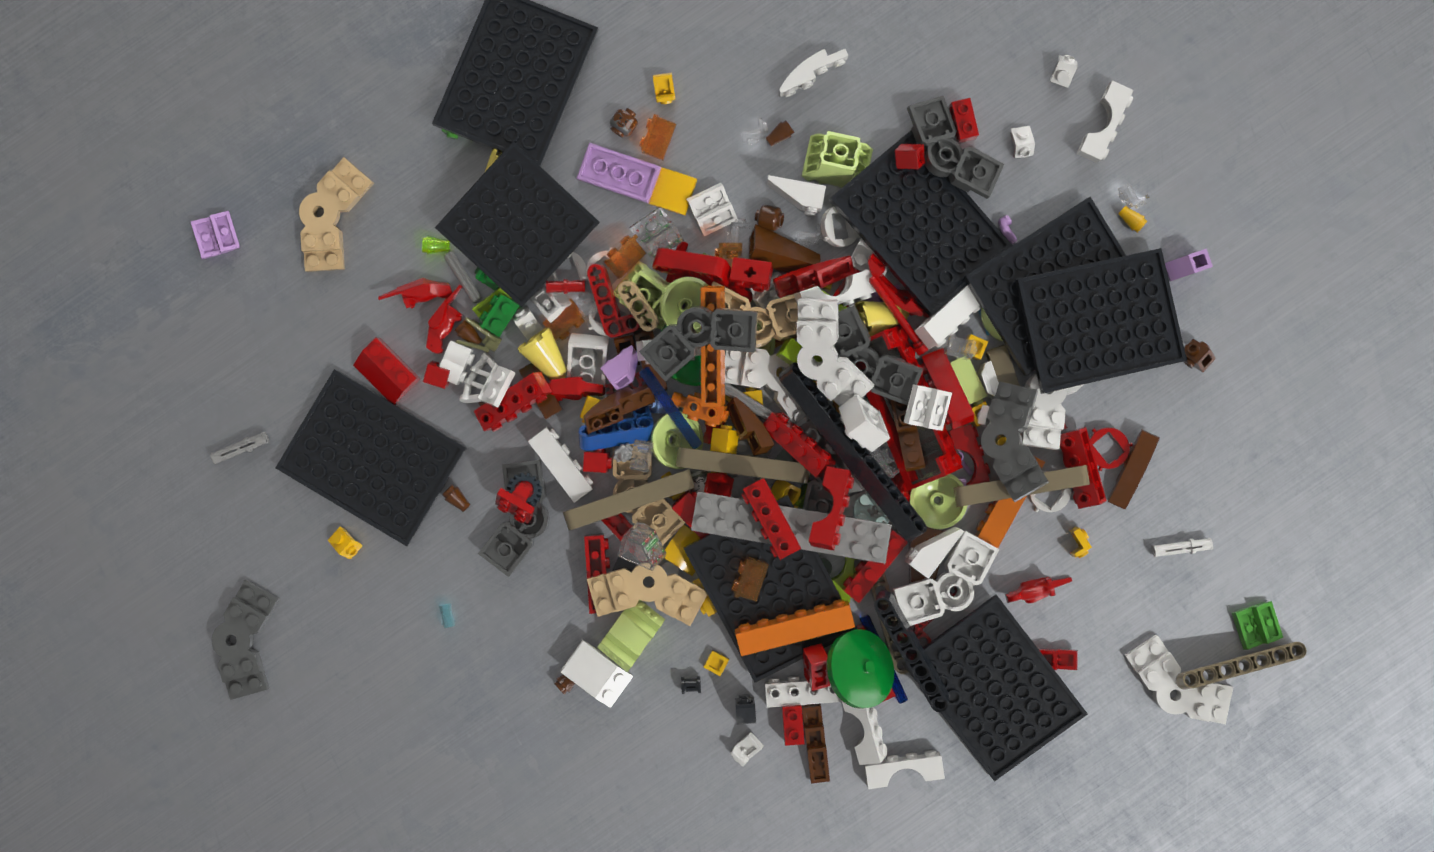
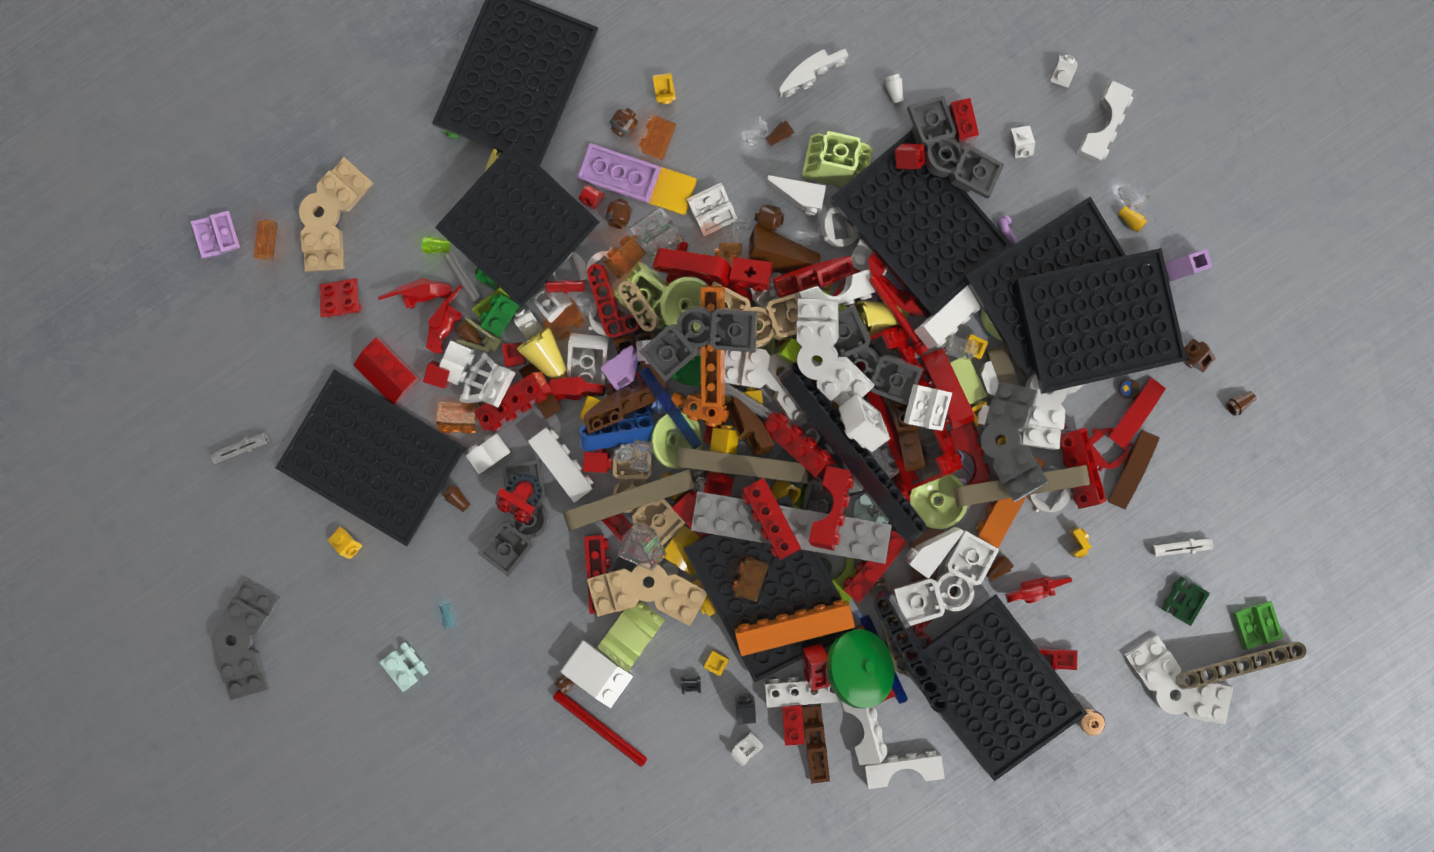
(265, 240): none -> clear orange bracket
(339, 298): none -> red hinge
(400, 670): none -> light aqua plate
(456, 417): none -> clear orange bracket
(488, 453): none -> white brick
(512, 356): none -> red panel
(591, 197): none -> red leg
(600, 728): none -> red axle
(618, 213): none -> reddish brown head
(894, 87): none -> white cone
(999, 568): none -> reddish brown cone
(1092, 723): none -> light nougat head
(1128, 388): none -> tile
(1136, 413): none -> red slope
(1189, 605): none -> dark green plate
(1240, 403): none -> reddish brown cone

